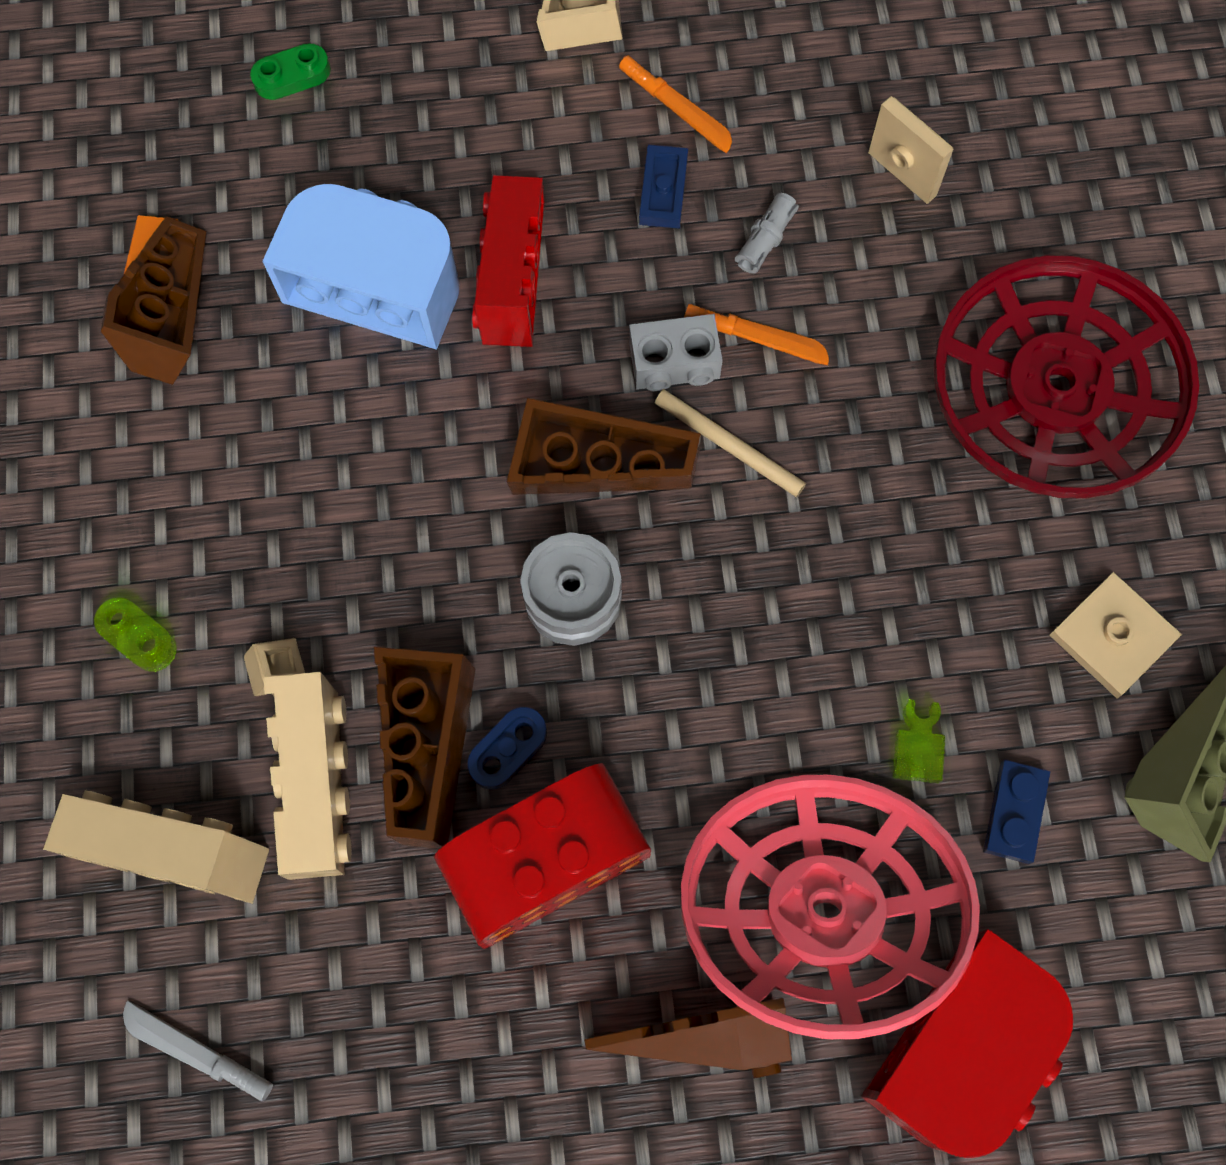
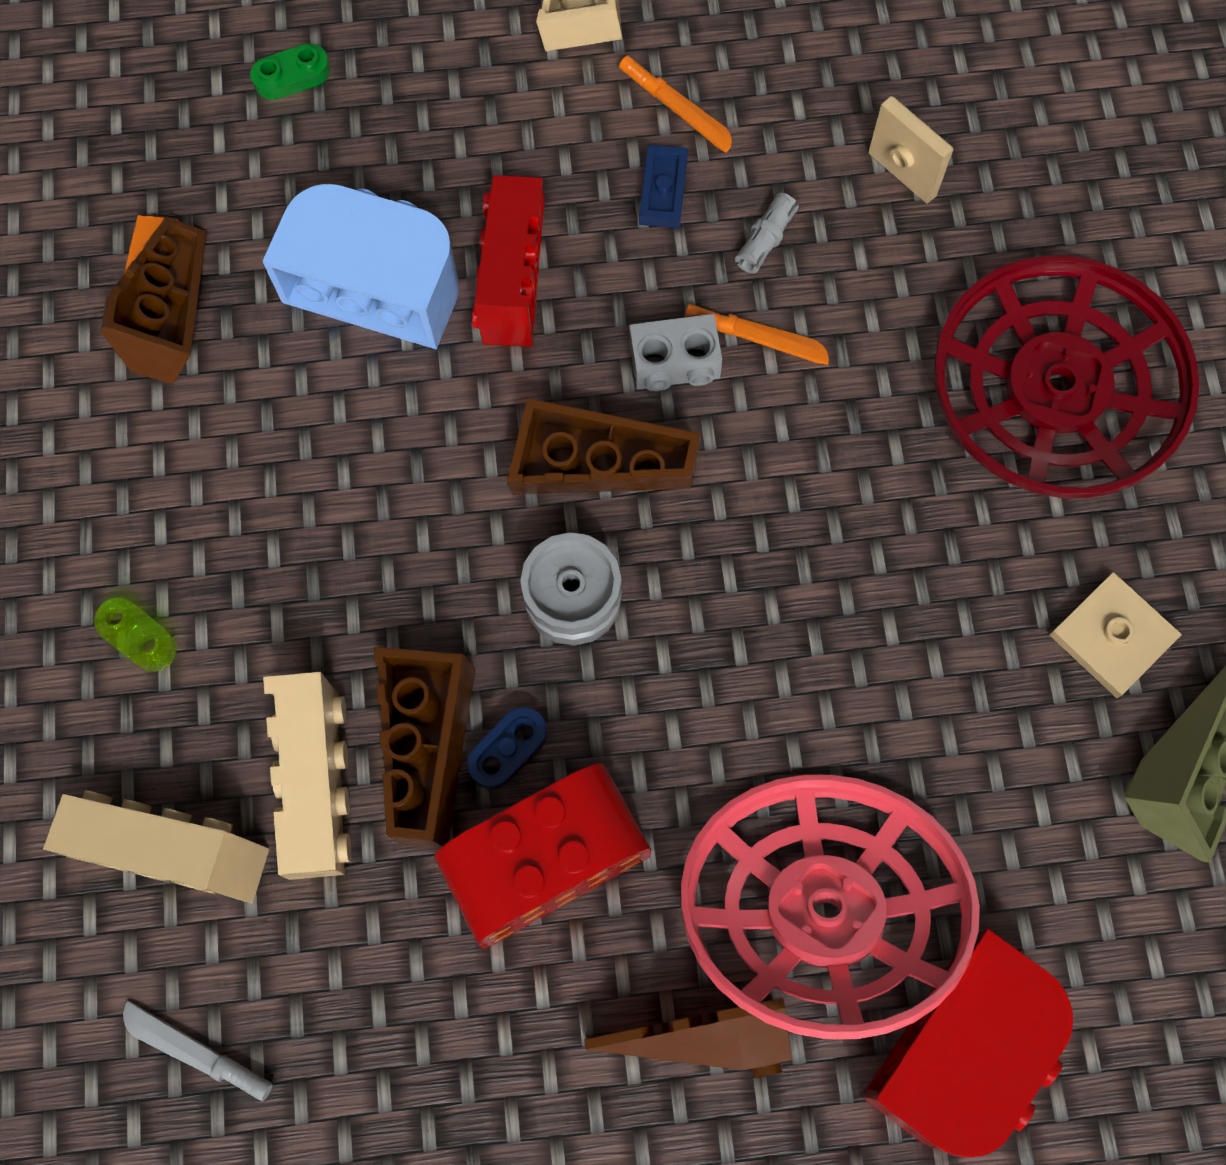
(272, 659): tan slope -> none
(730, 443): tan bar -> none
(918, 751): clear neon green plate -> none
(1016, 812): dark blue plate -> none

